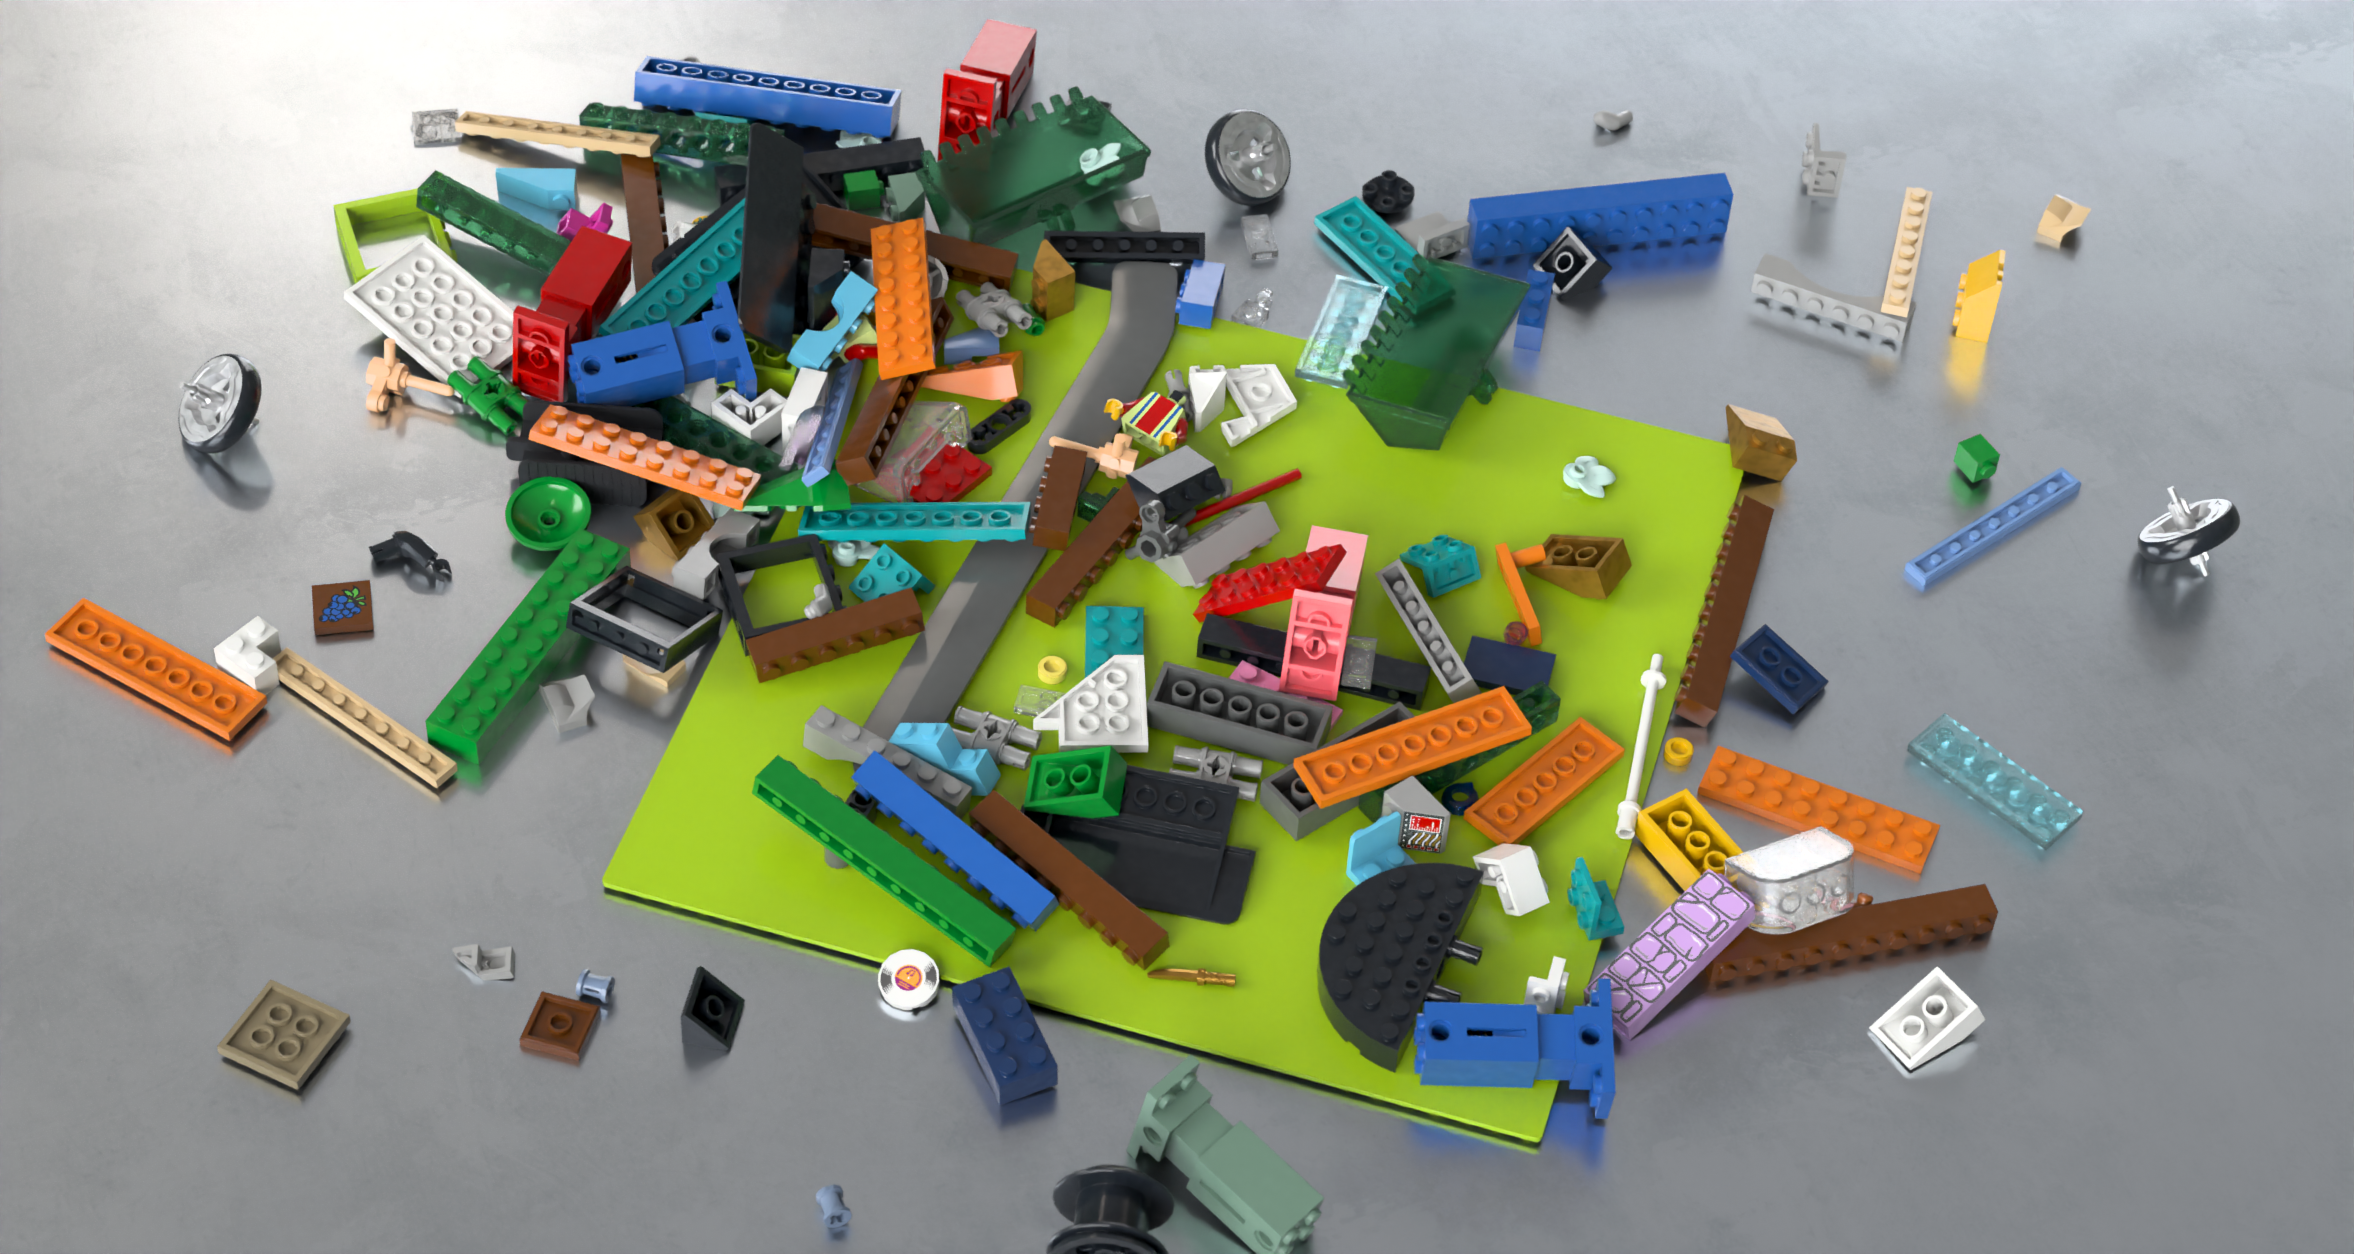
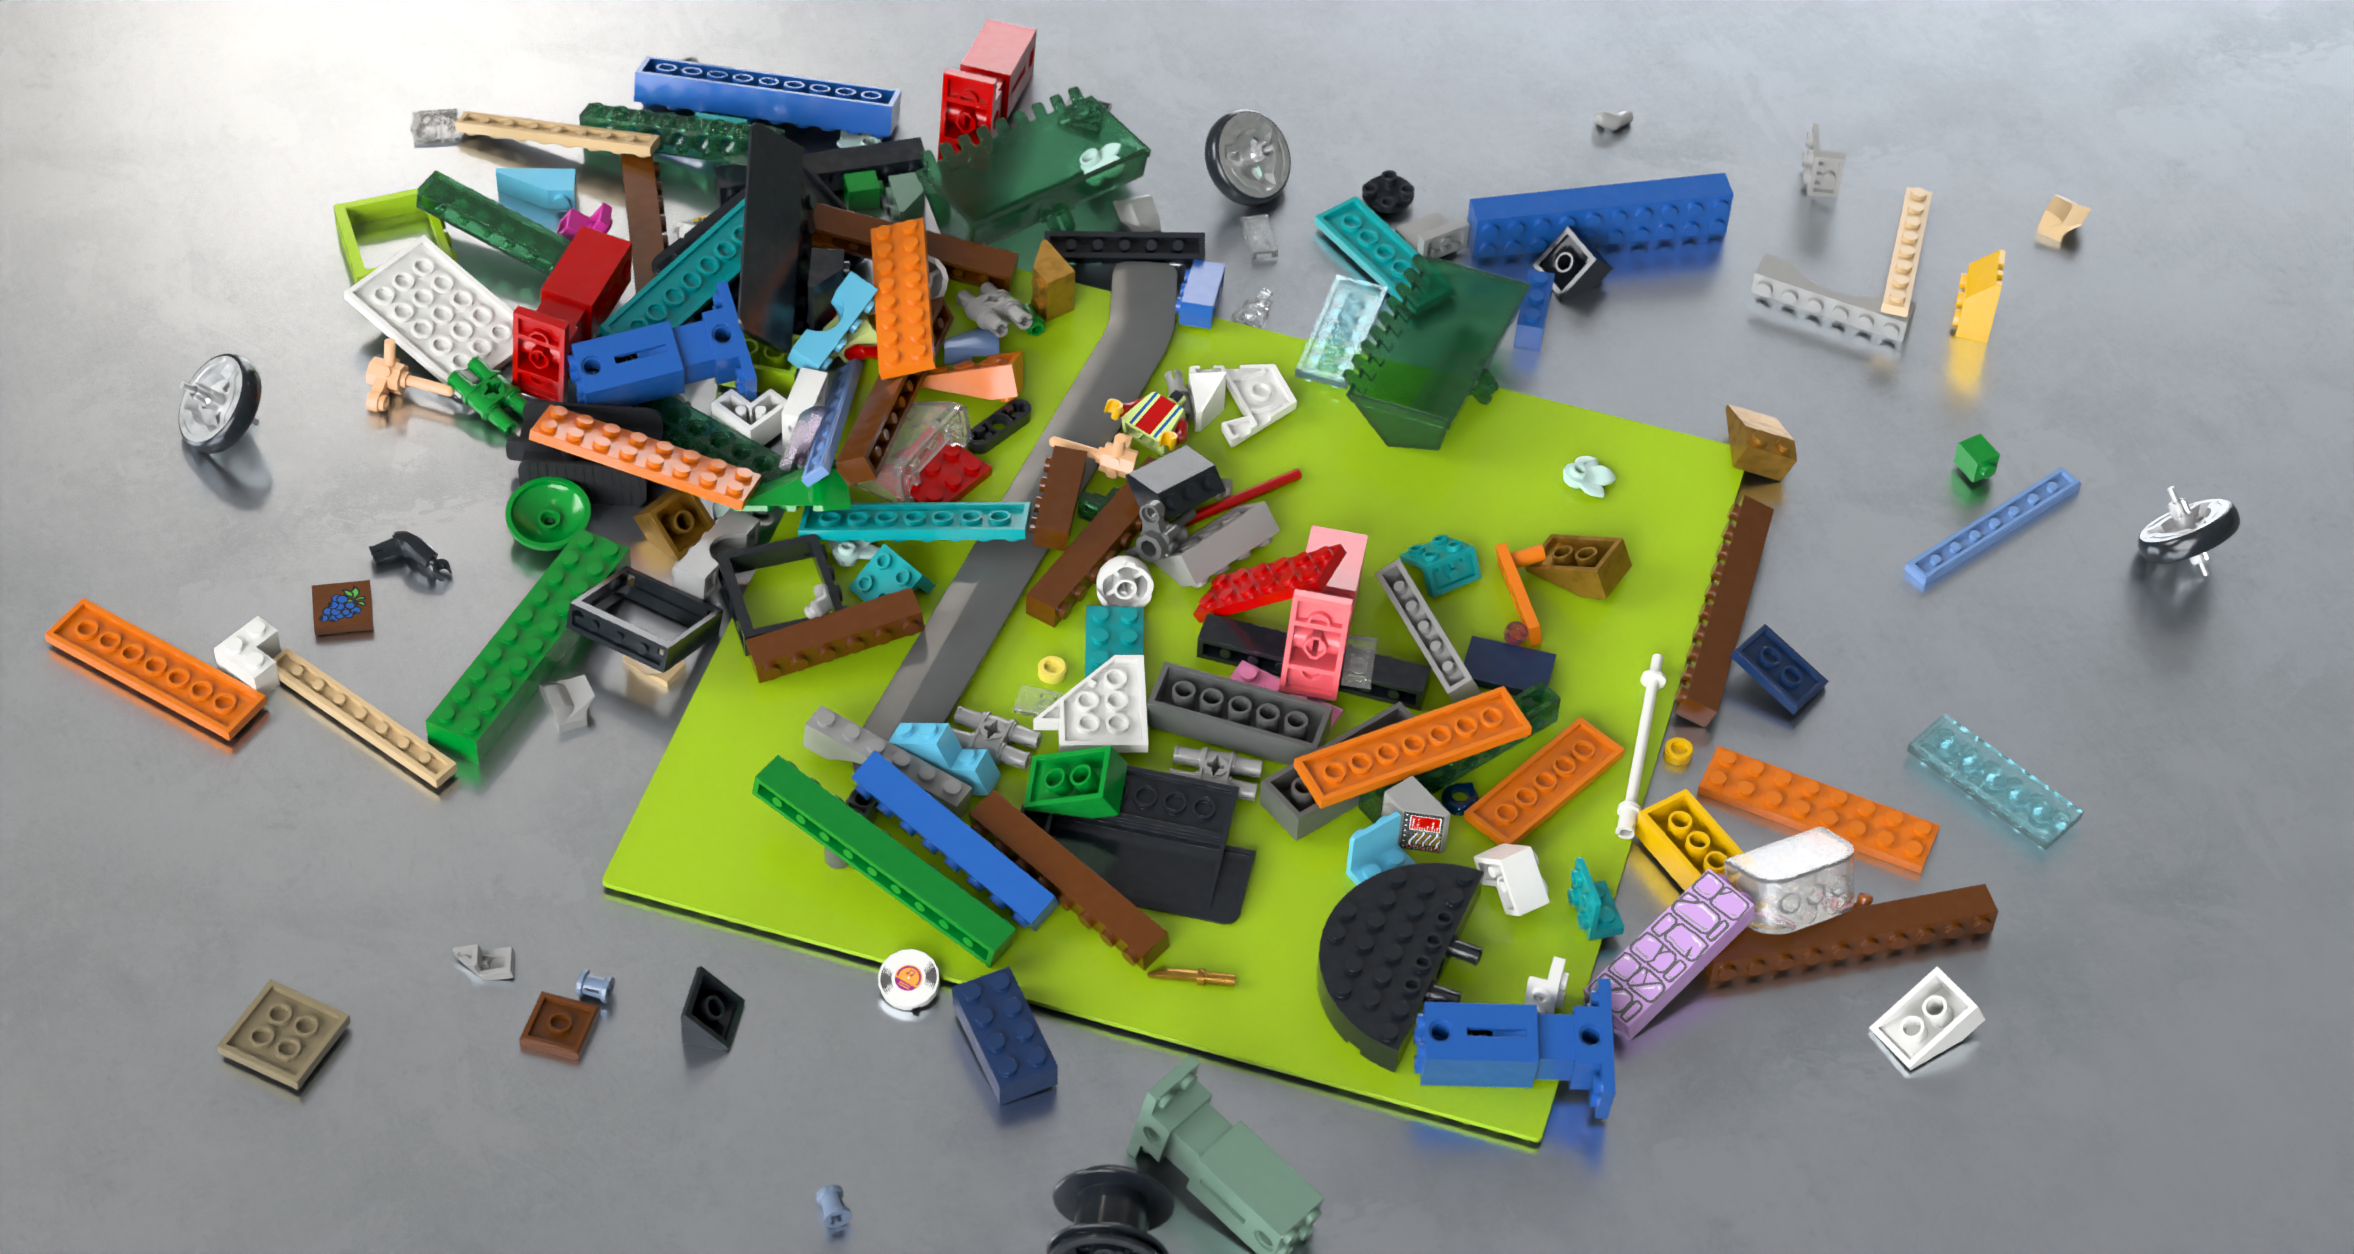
(1124, 582): none -> white cylinder

